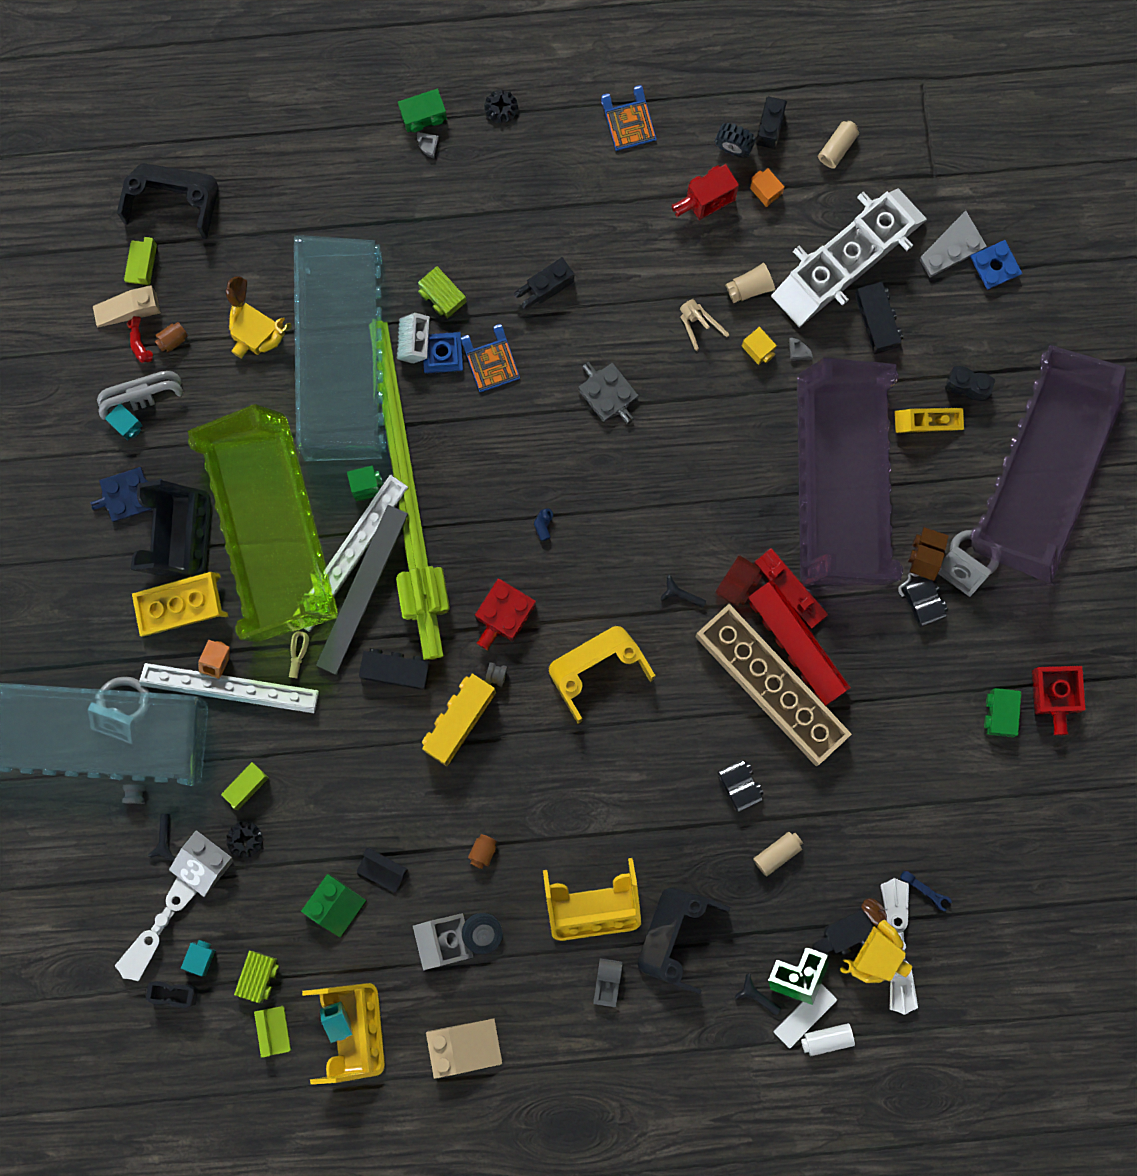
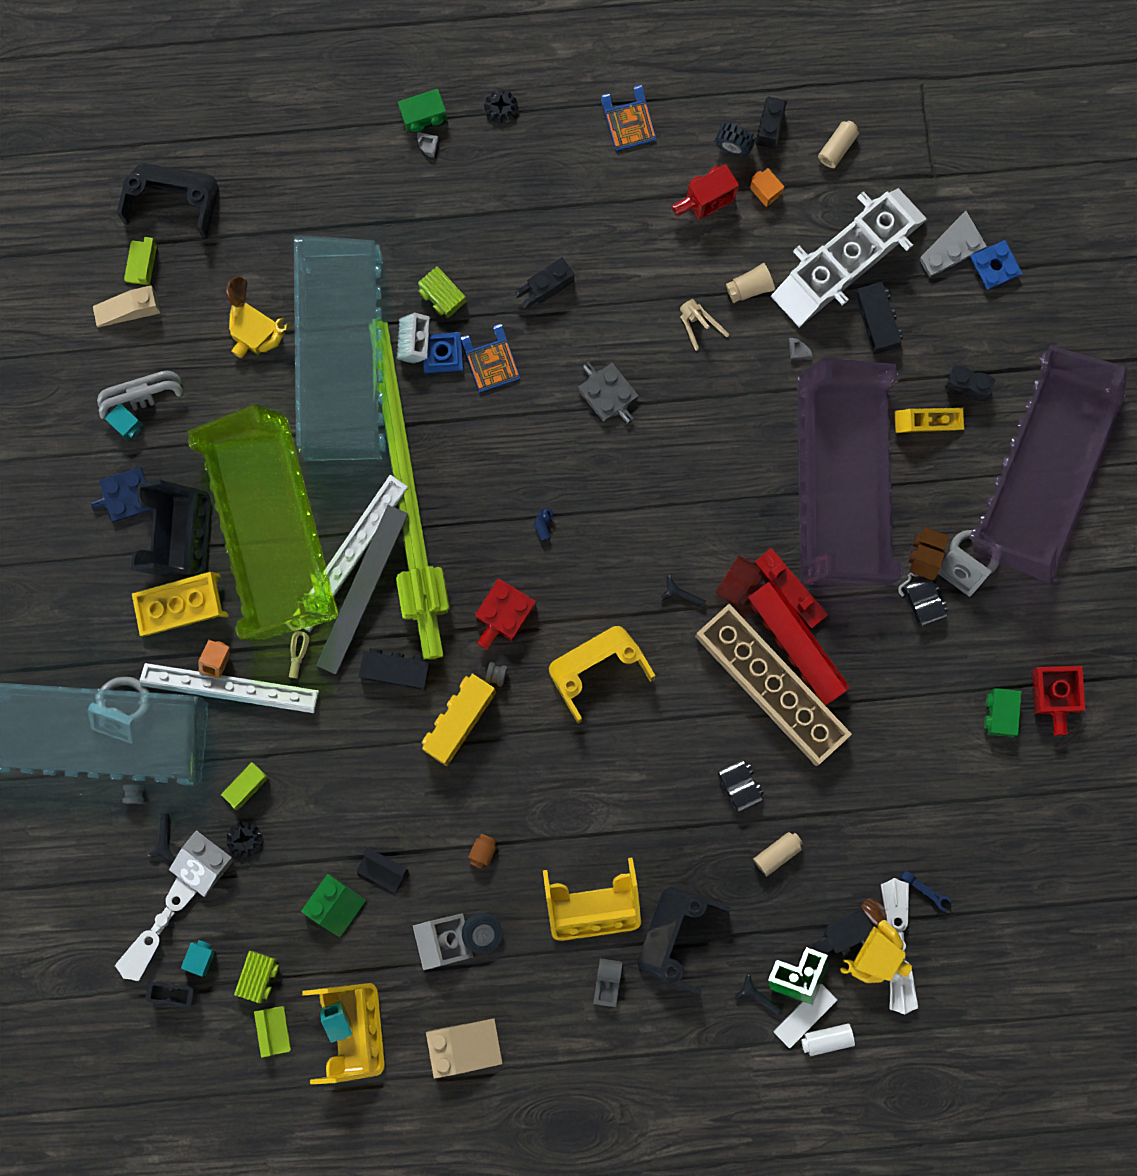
(135, 341): red arm -> none
(170, 337): dark orange brick -> none
(364, 482): green brick -> none
(759, 346): yellow brick -> none

